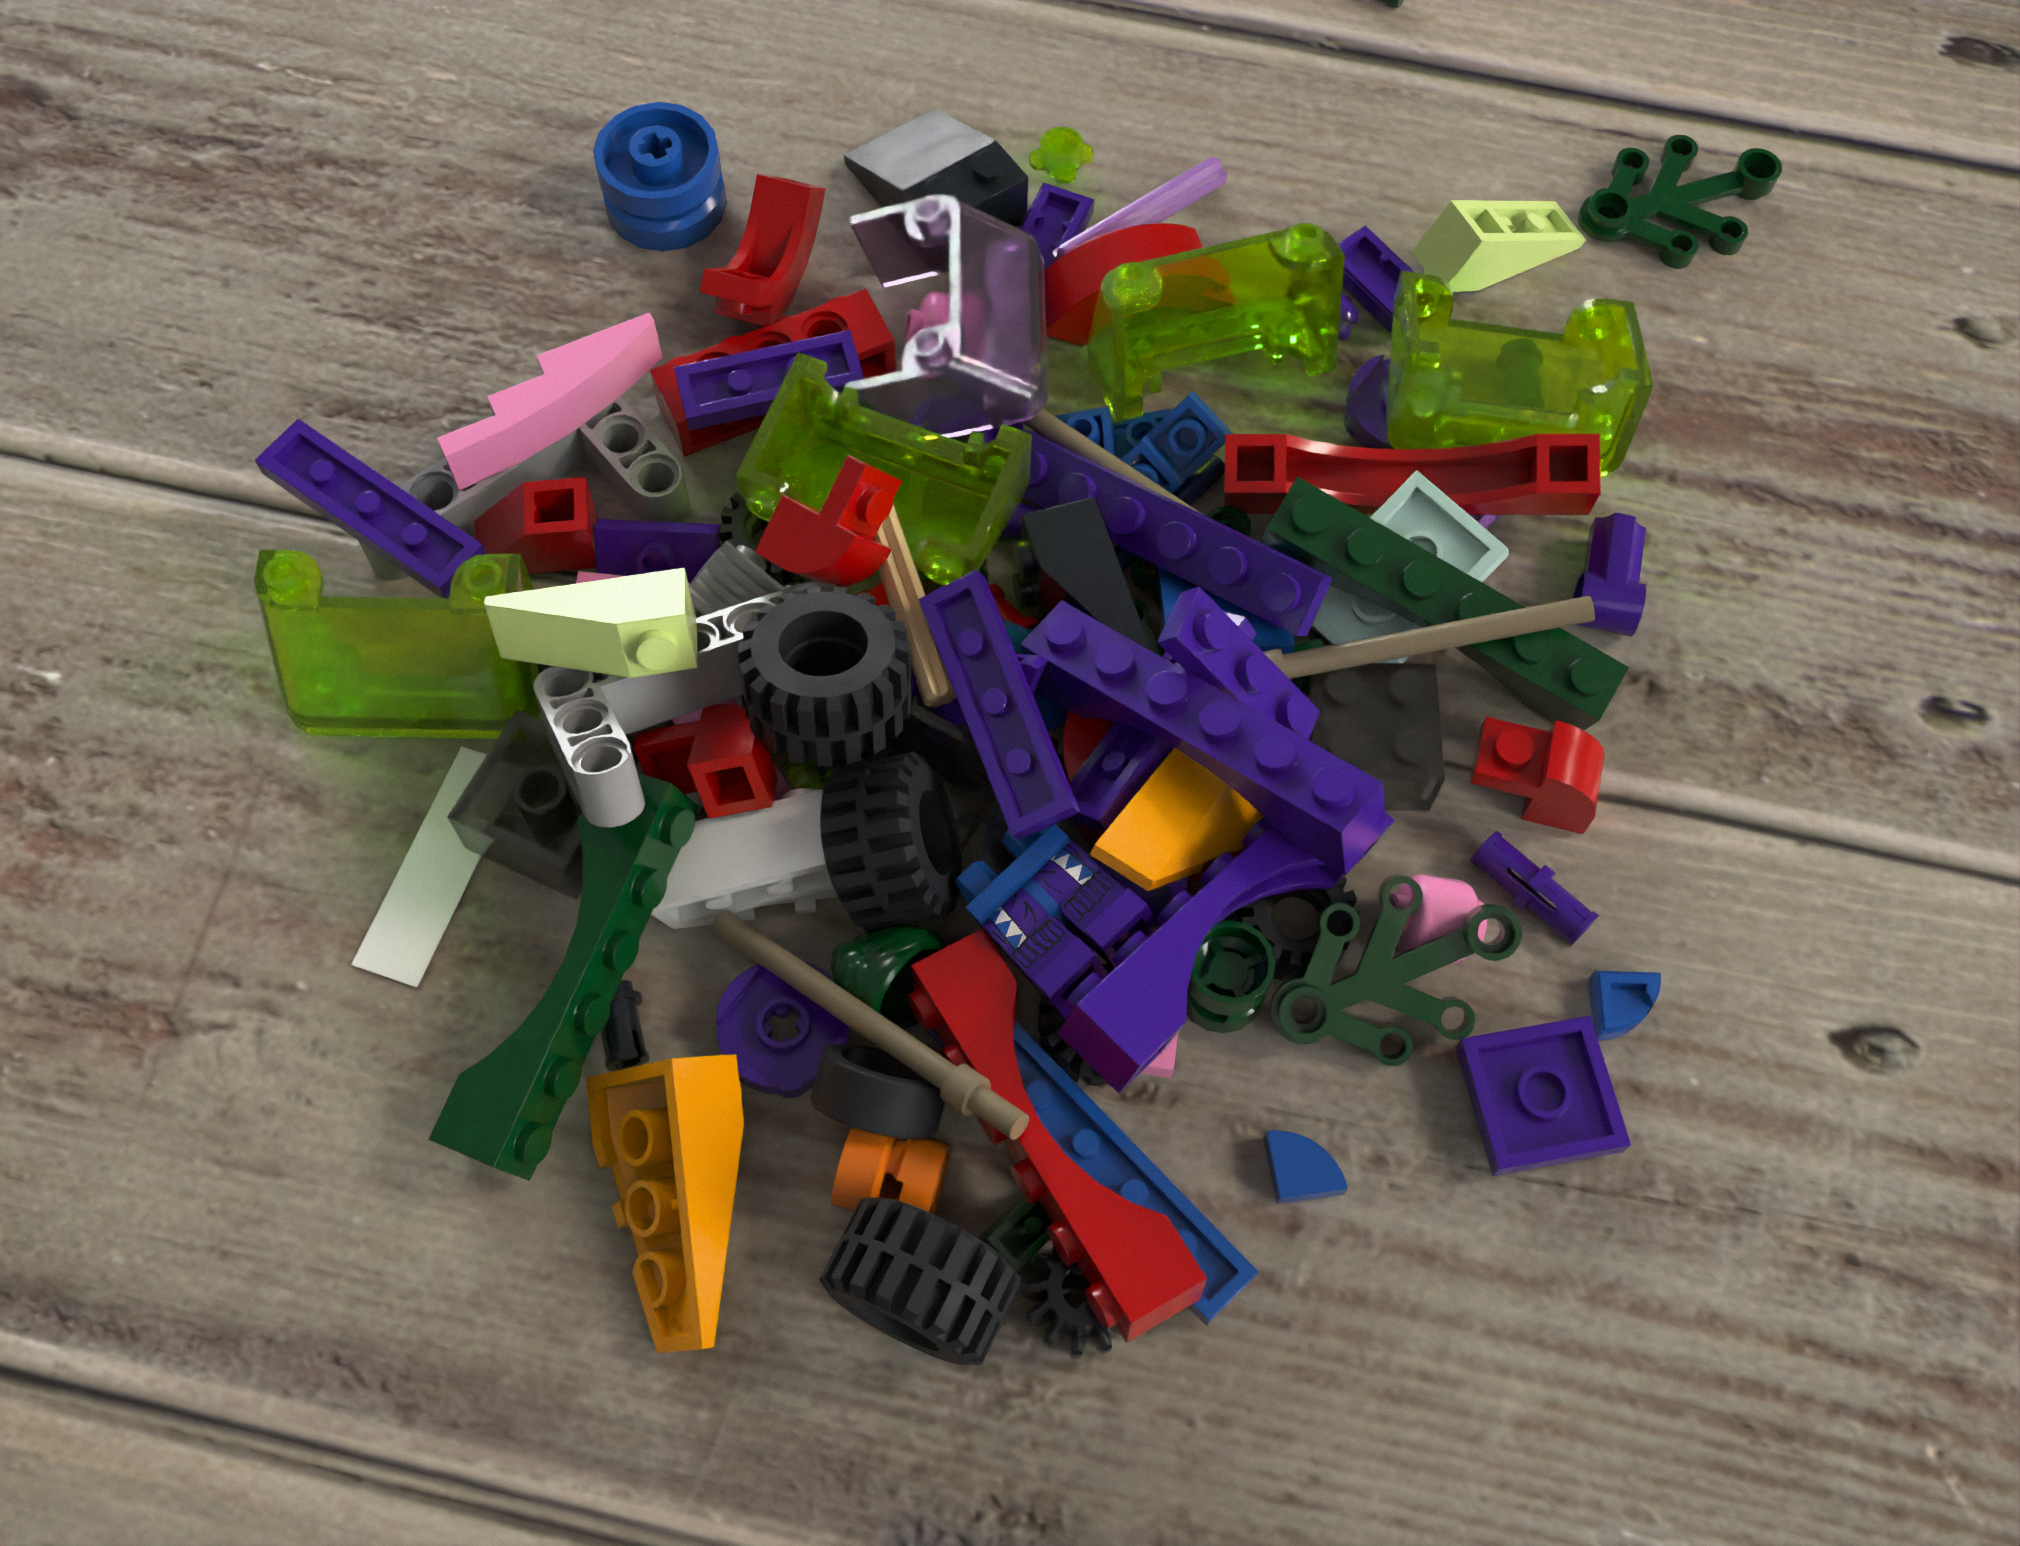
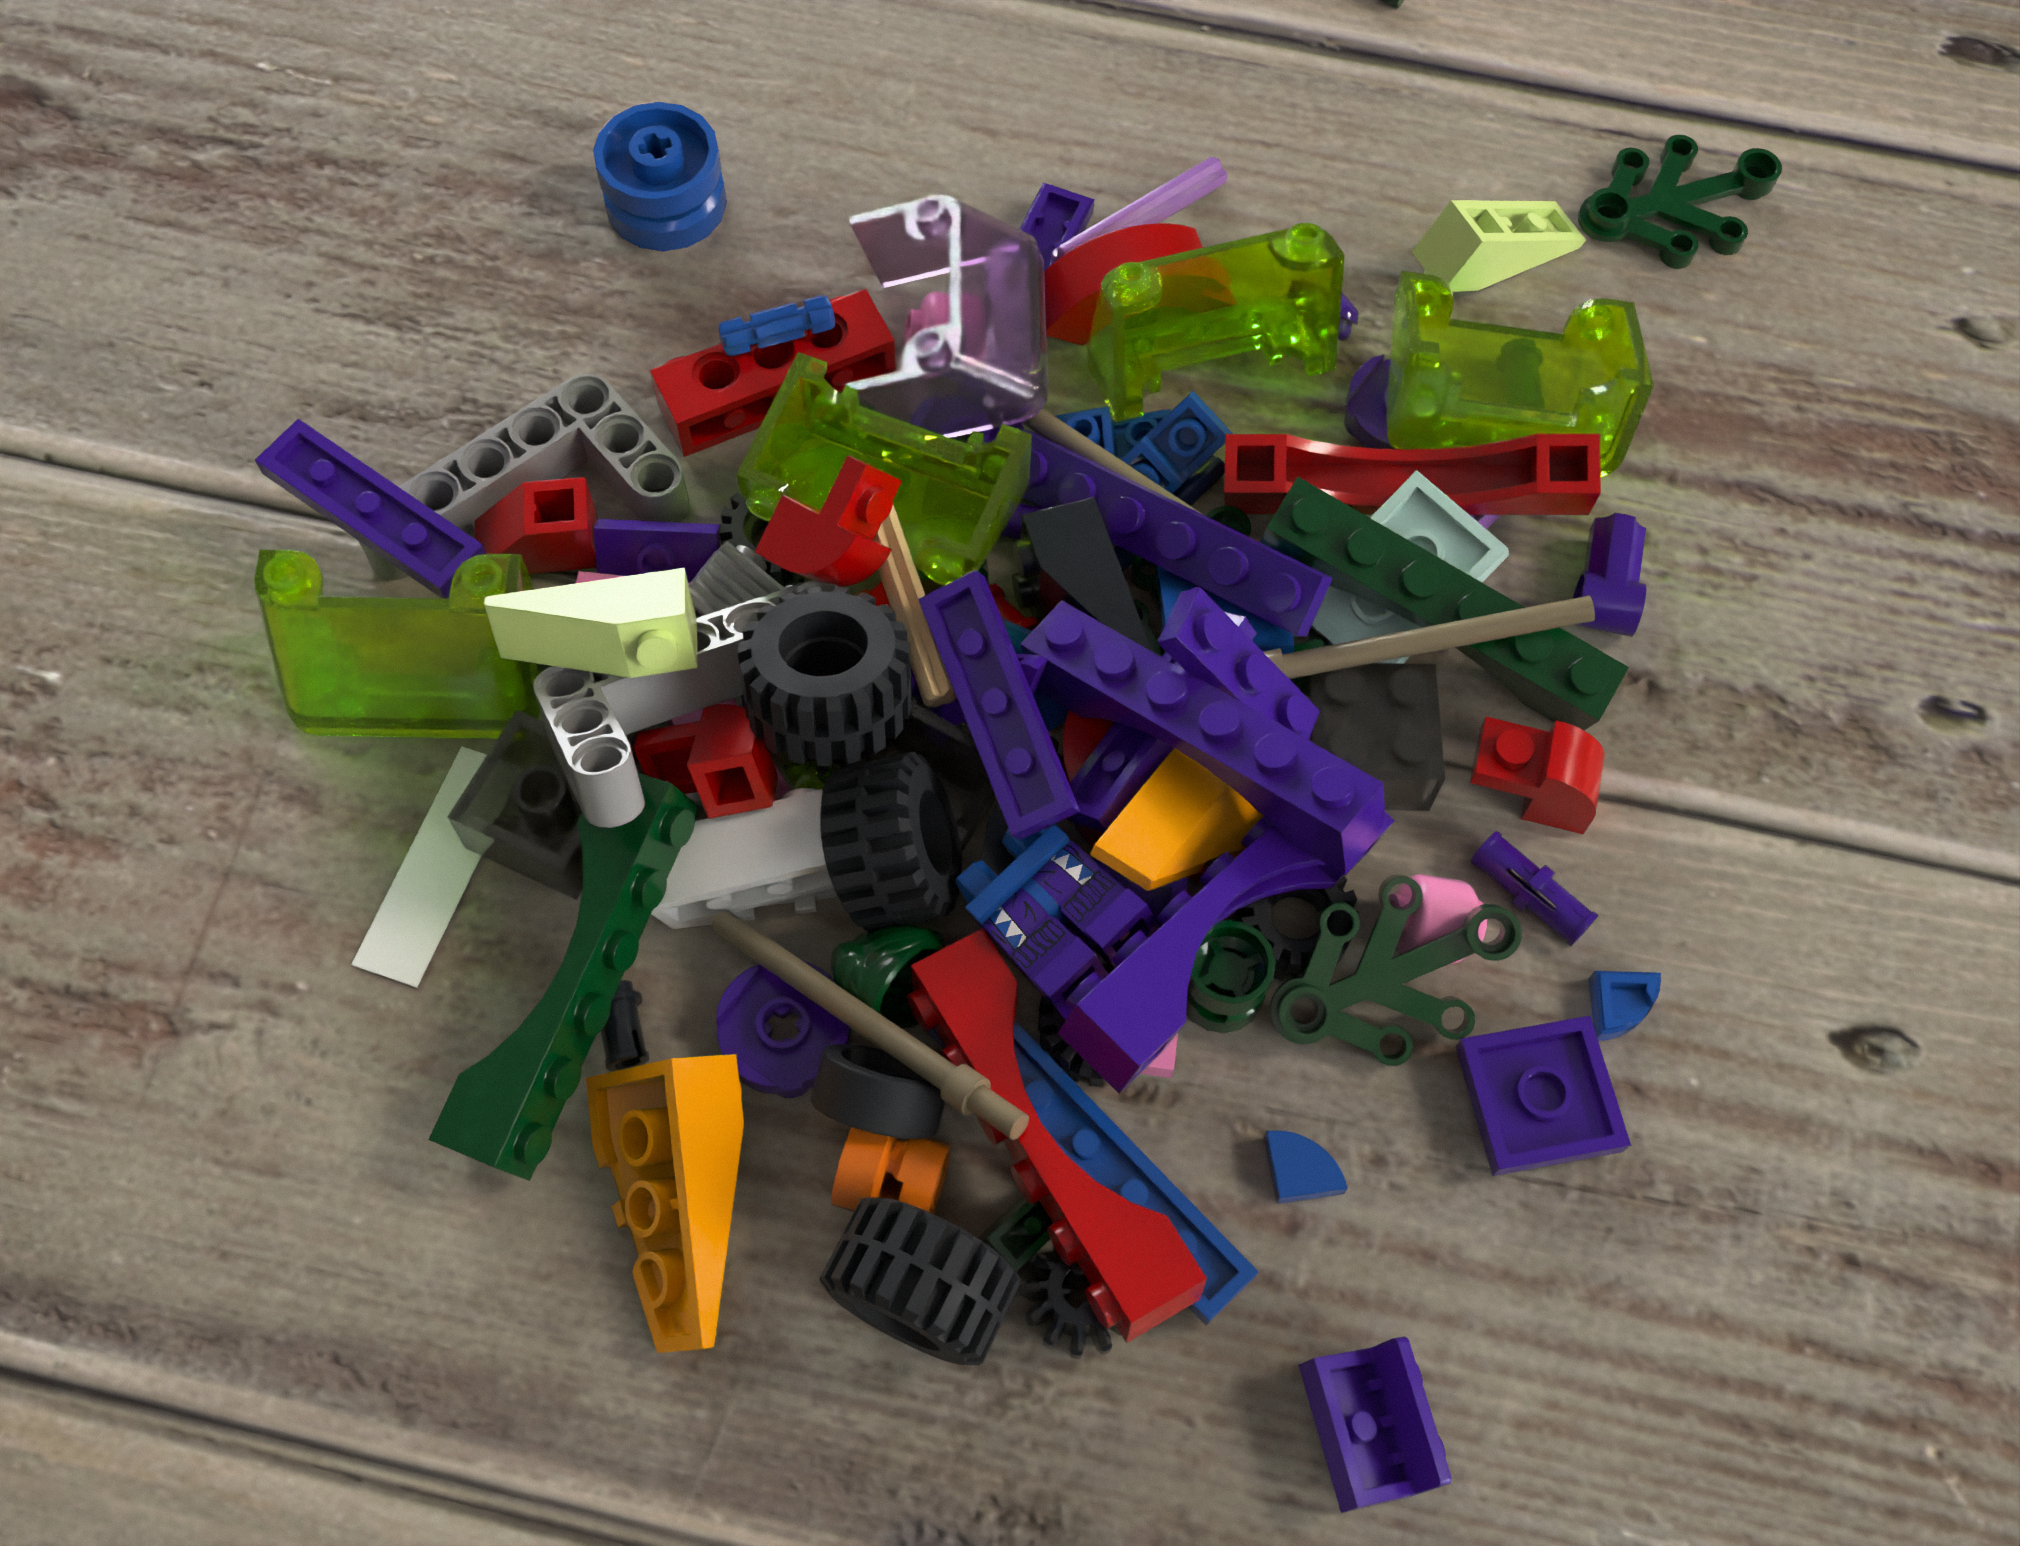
(573, 388): bright pink slope -> none
(748, 381): dark purple plate -> none
(772, 253): red arch -> none
(776, 325): none -> blue axle
(942, 158): black slope -> none
(1061, 154): clear neon green plate -> none
(1372, 273): dark purple plate -> none
(1375, 1425): none -> dark purple bracket

